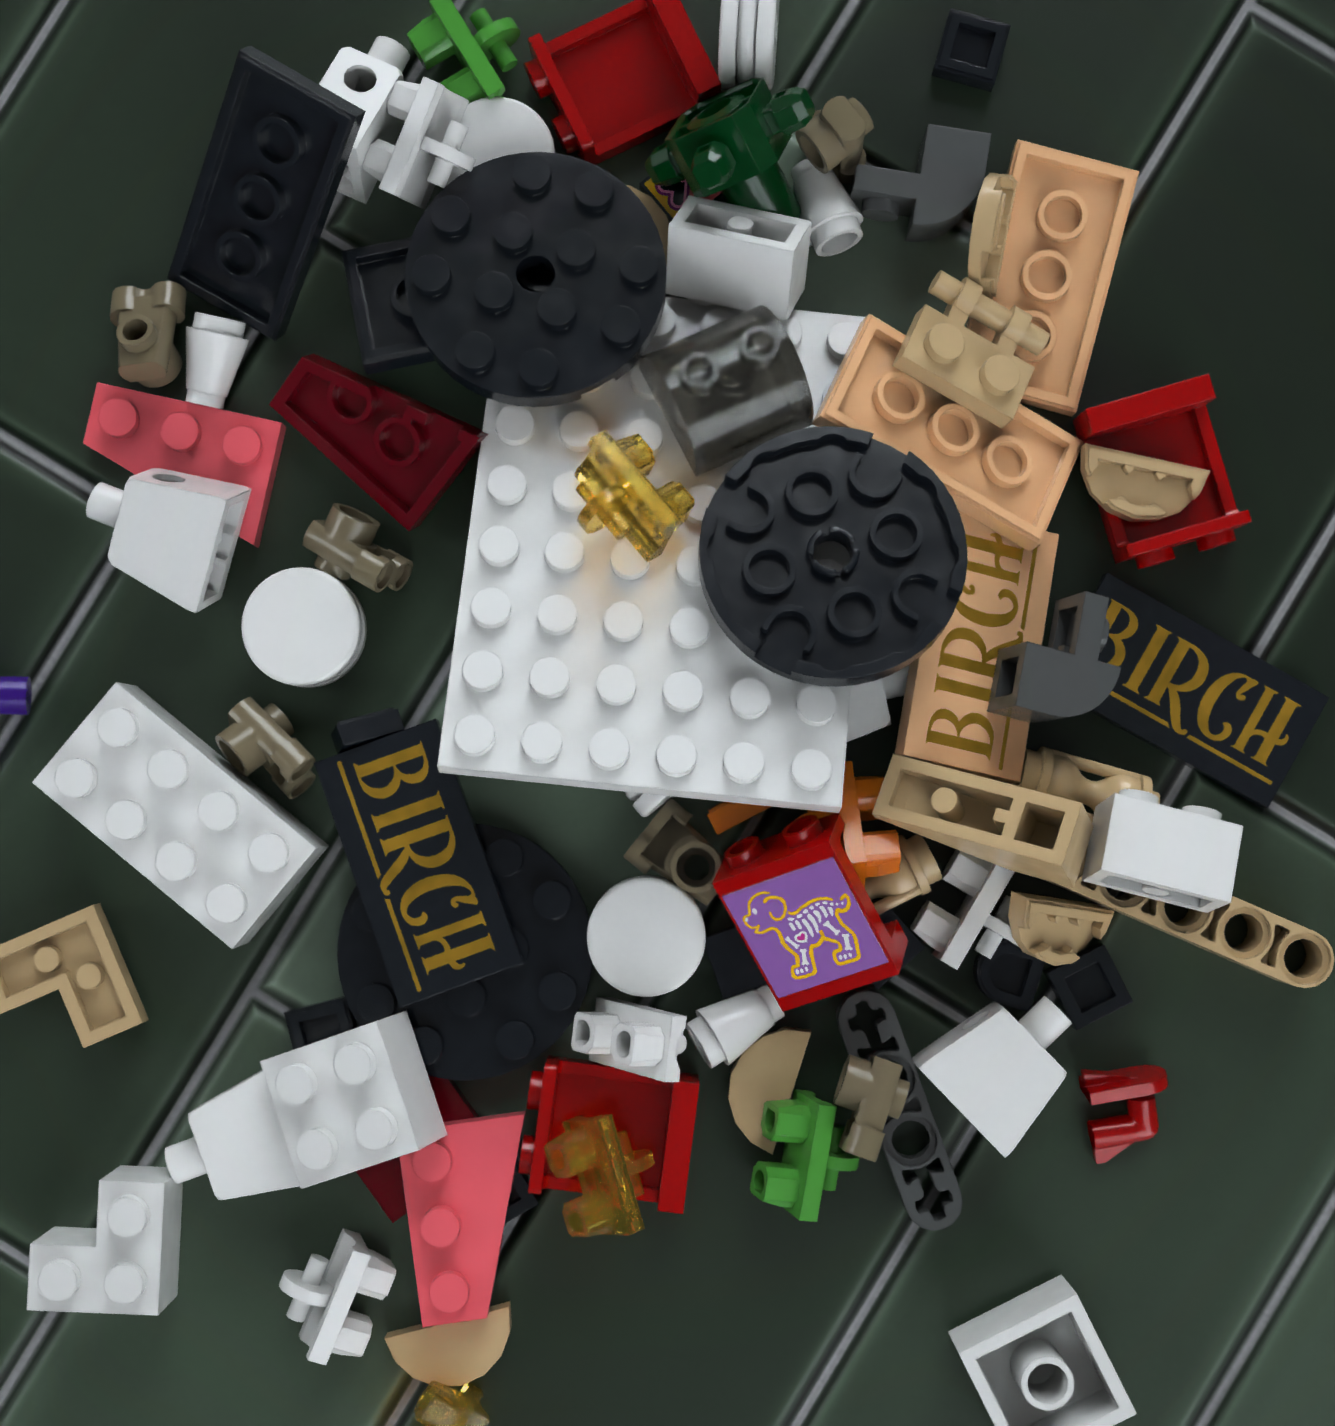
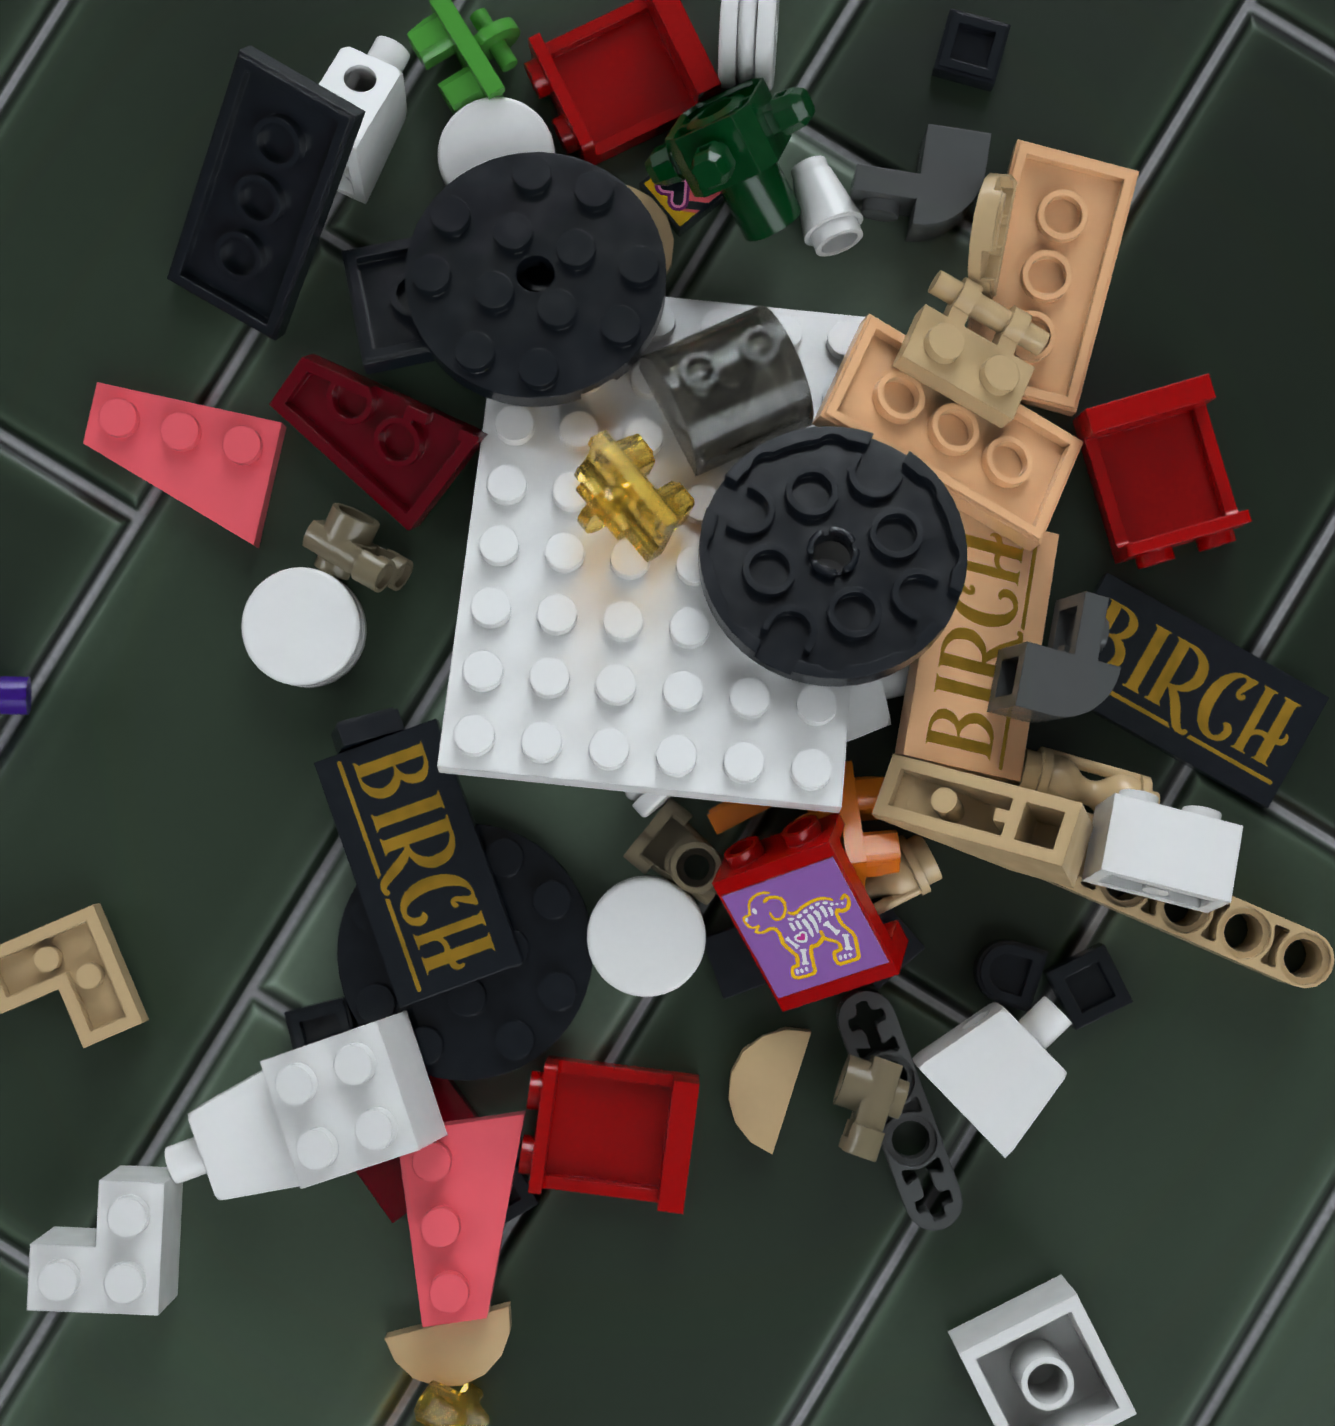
(146, 331): dark tan plate -> none
(173, 532): white torso -> none
(180, 814): white brick -> none
(212, 358): white cone -> none
(263, 738): dark tan plate -> none
(326, 1292): white hips -> none
(426, 145): white hips -> none
(606, 1175): clear yellow hips -> none
(631, 1038): white hips -> none
(733, 1025): white cone -> none
(737, 256): white brick -> none
(809, 1154): bright green hips -> none
(836, 137): dark tan plate -> none
(954, 935): white hips -> none
(1055, 926): tan tile -> none
(1137, 1087): red piece -> none
(1138, 485): tan tile -> none

